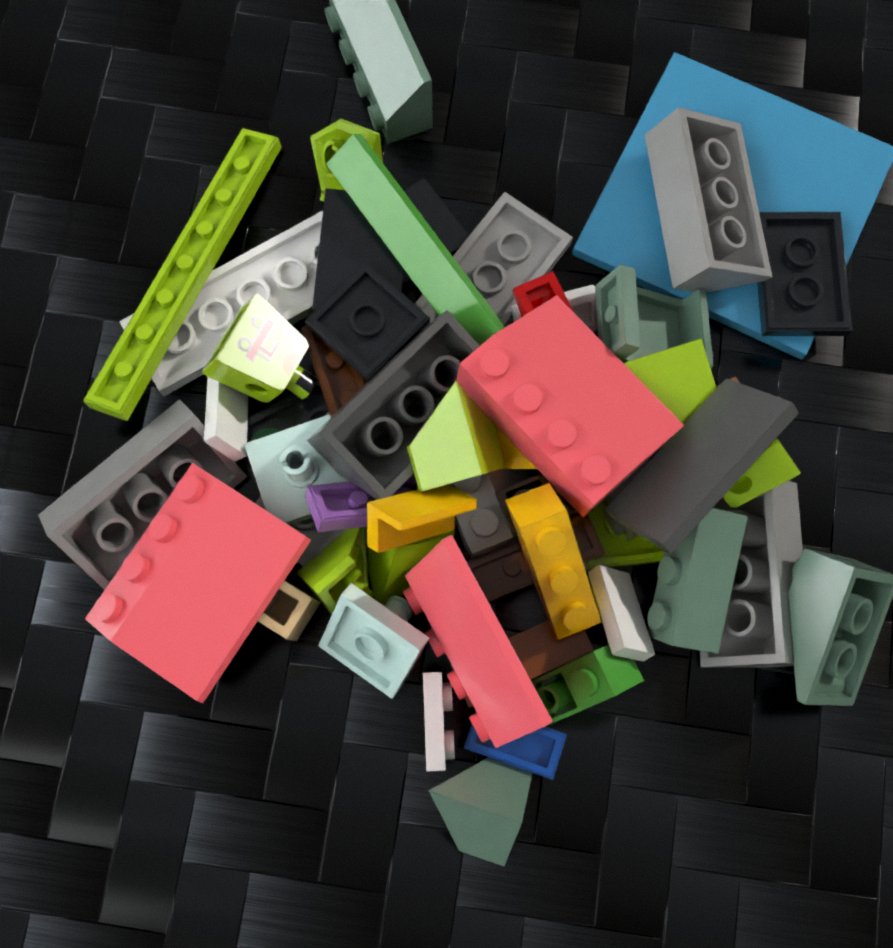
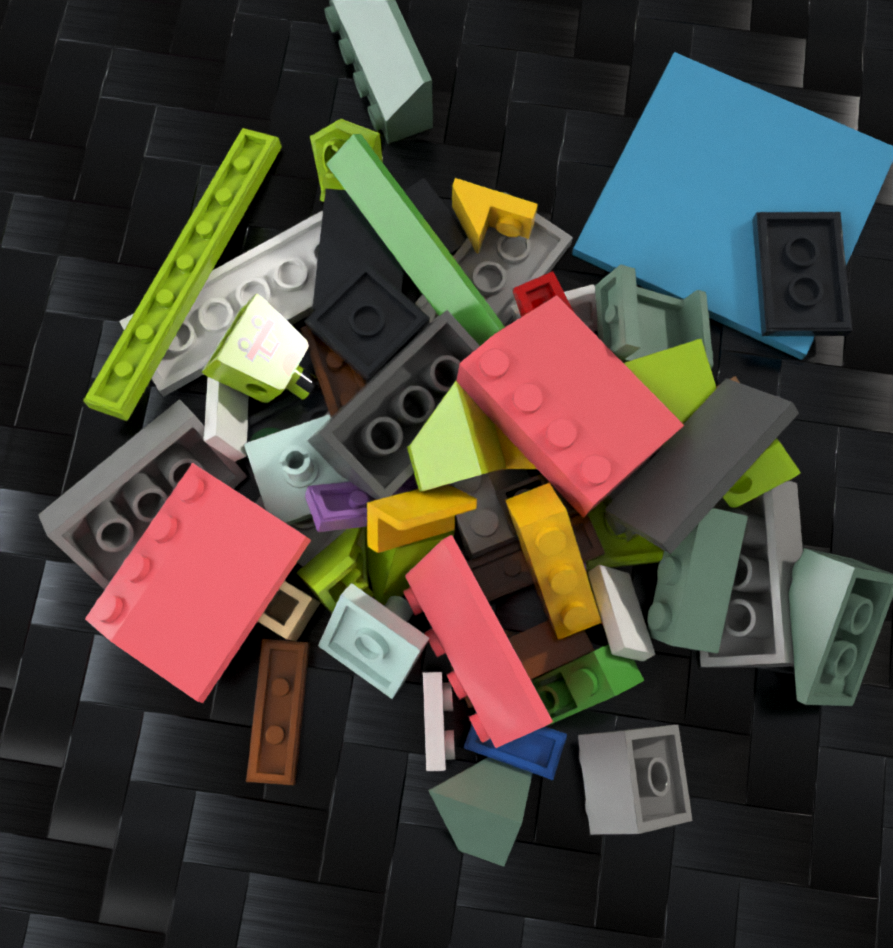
(278, 712): none -> dark orange tile
(484, 207): none -> yellow slope
(634, 780): none -> light grey slope
(706, 203): light grey slope -> none

